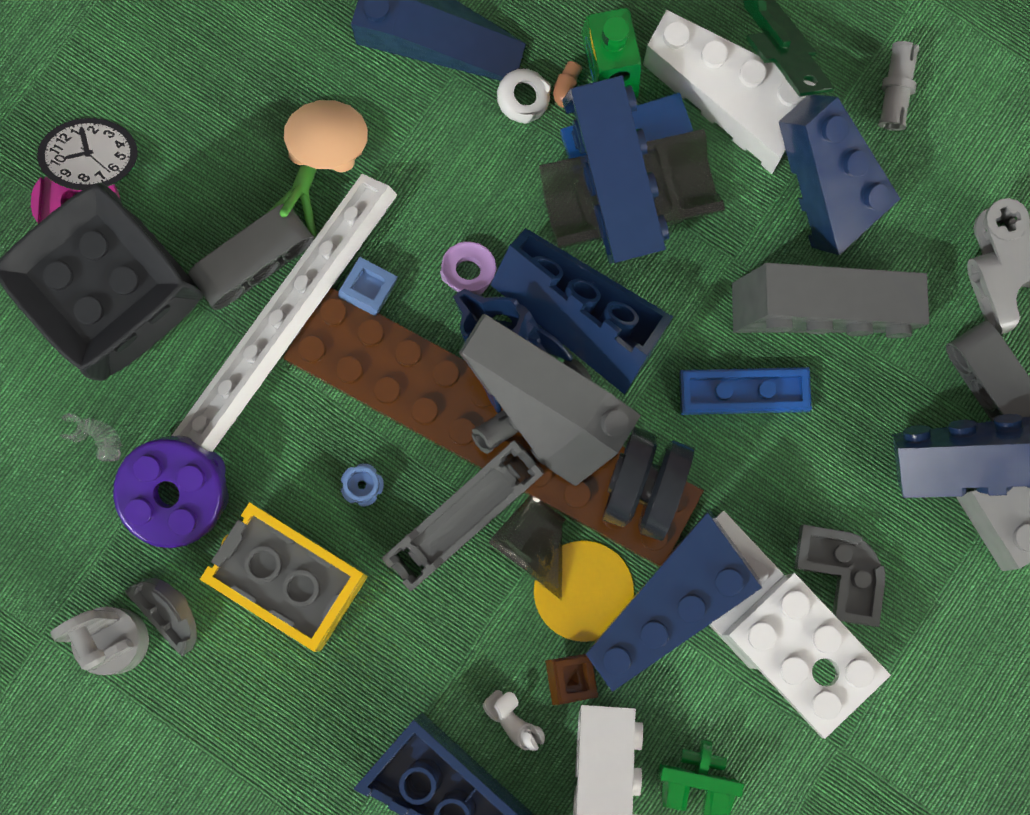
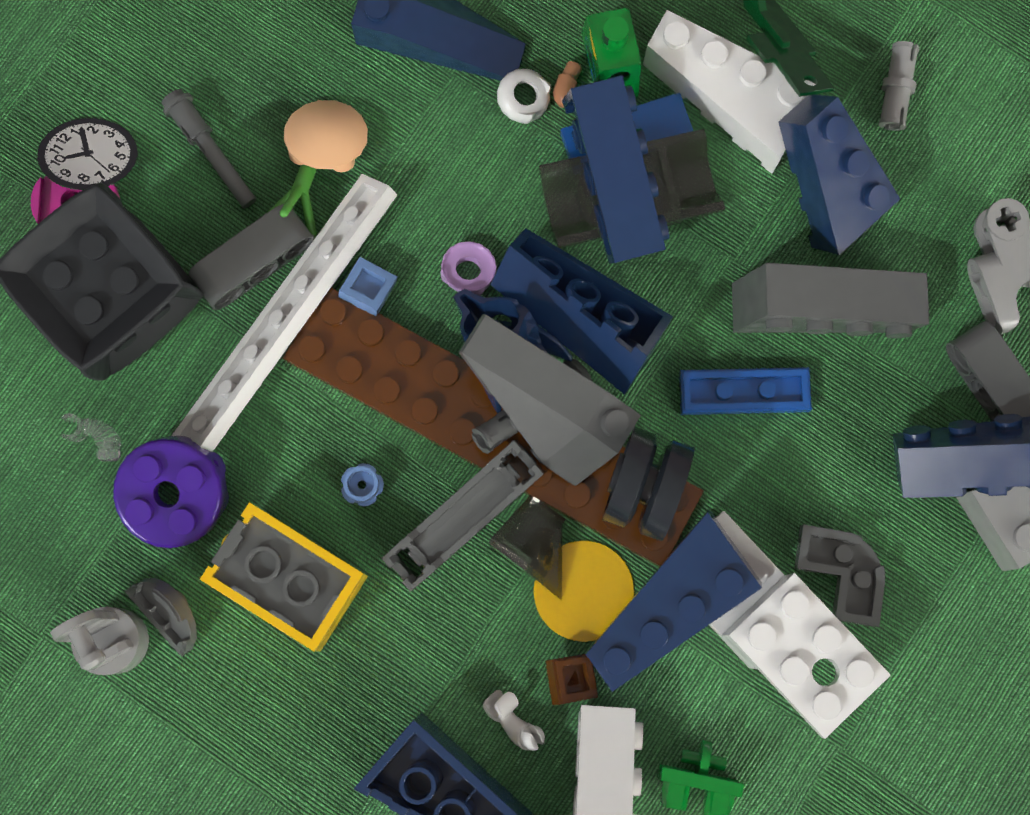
(197, 131): none -> dark grey pin

